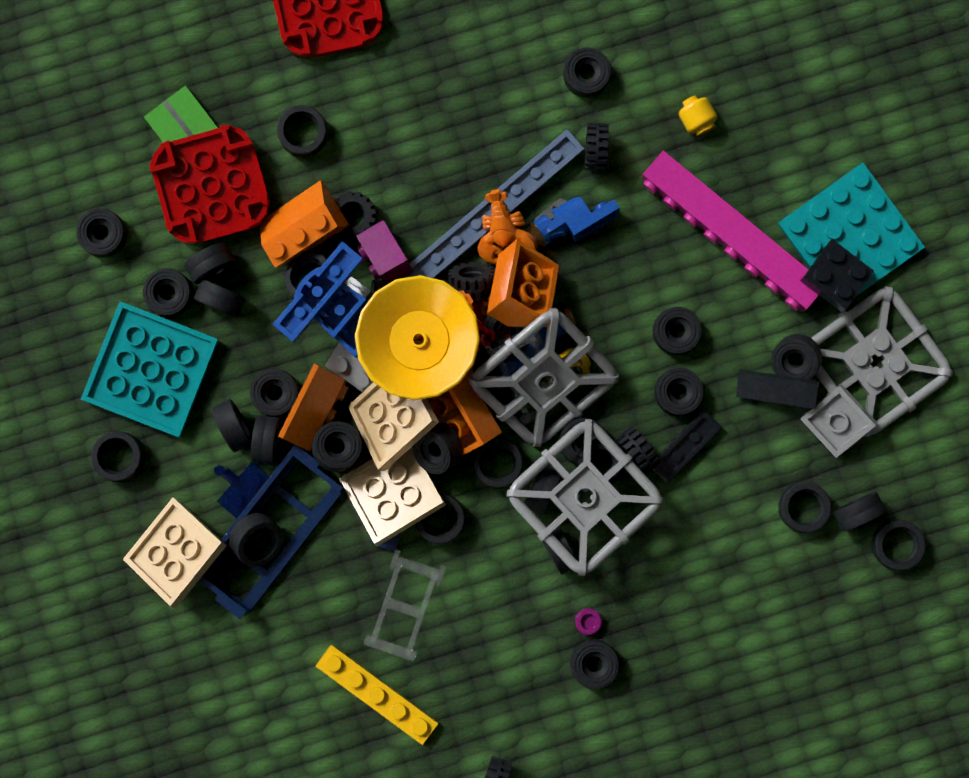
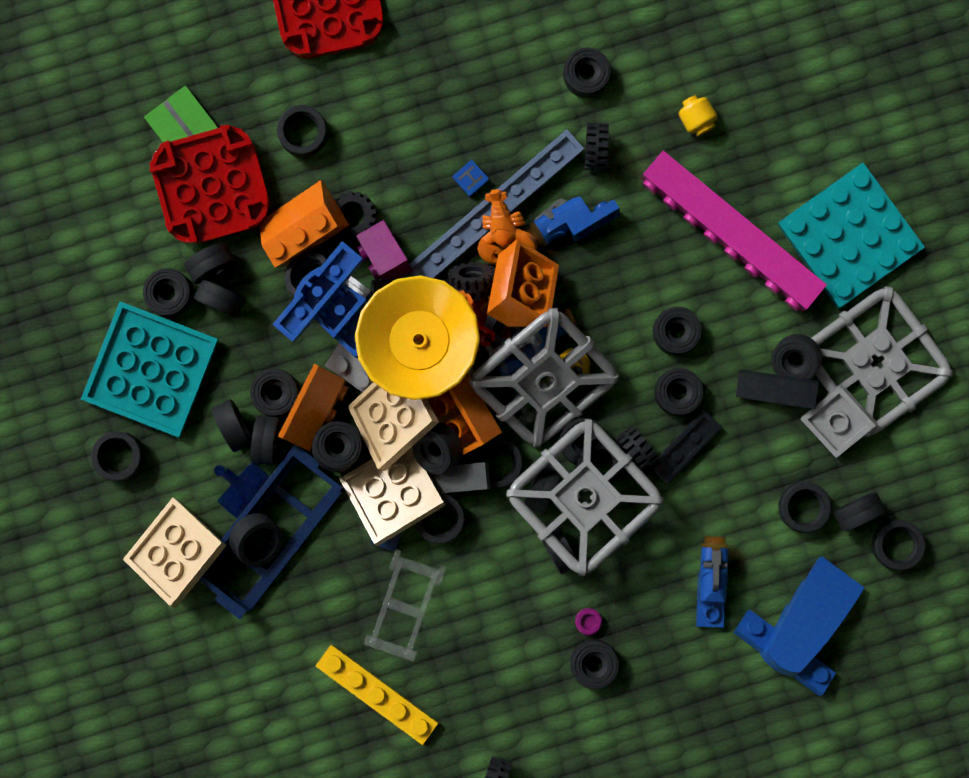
(86, 232): black tyre -> none
(463, 478): none -> dark grey tile
(470, 178): none -> blue tile
(712, 582): none -> blue plate
(804, 626): none -> blue slope
(837, 275): black plate -> none

